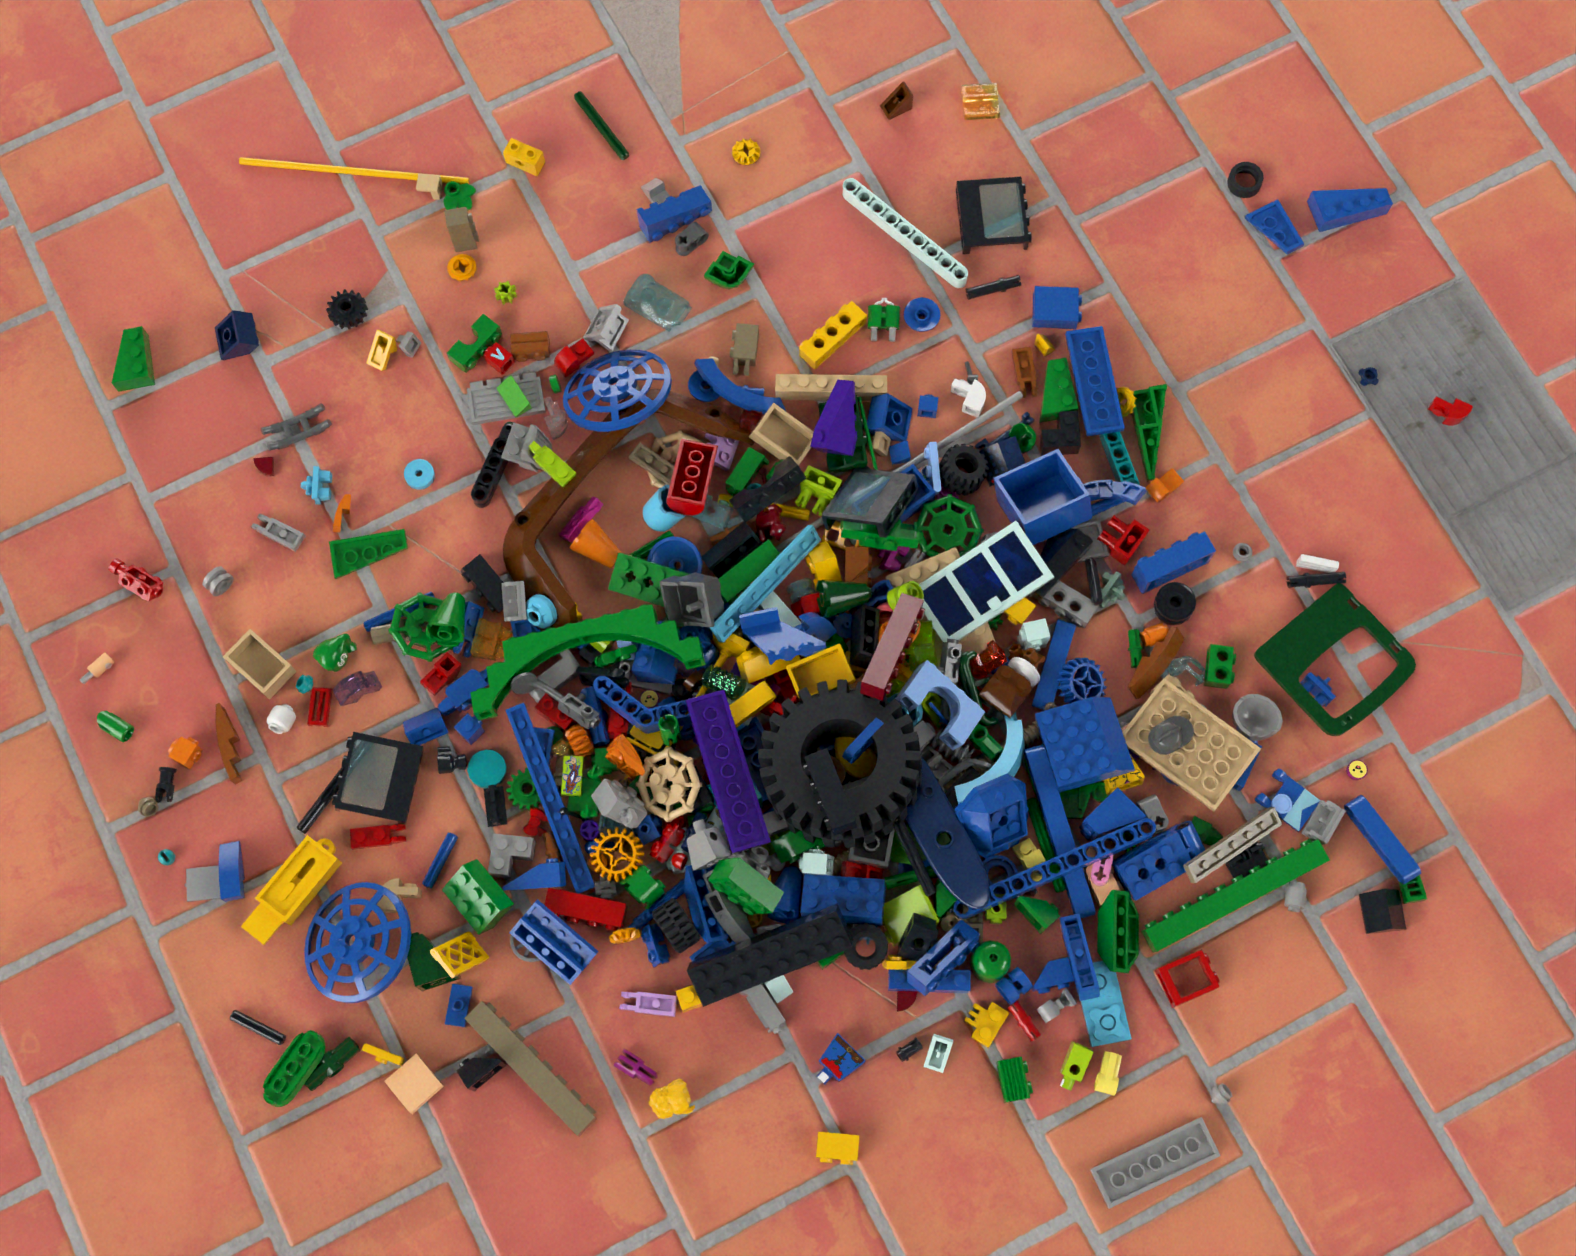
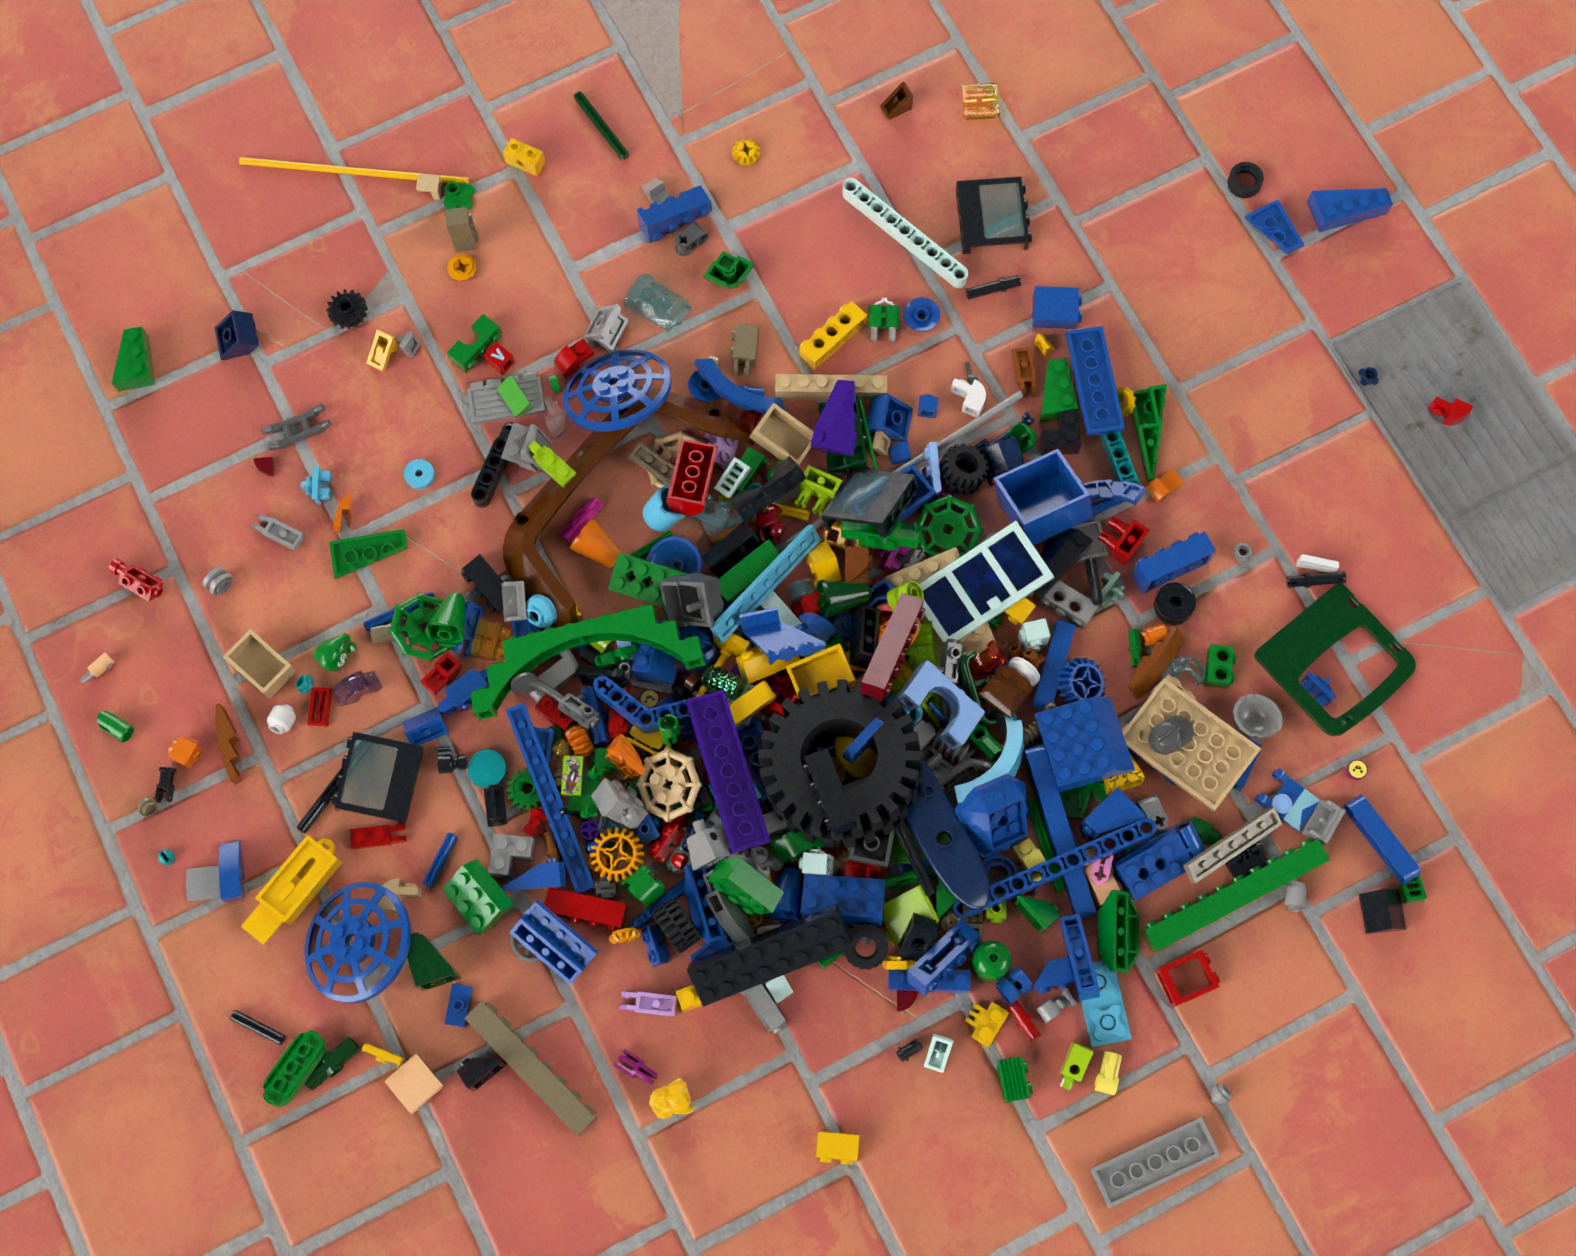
(446, 961): yellow window -> none
(469, 728): blue brick -> none
(509, 295): lime gear -> none
(530, 346): dark orange brick -> none
(746, 469): none -> light aqua slope
(839, 1060): torso -> none

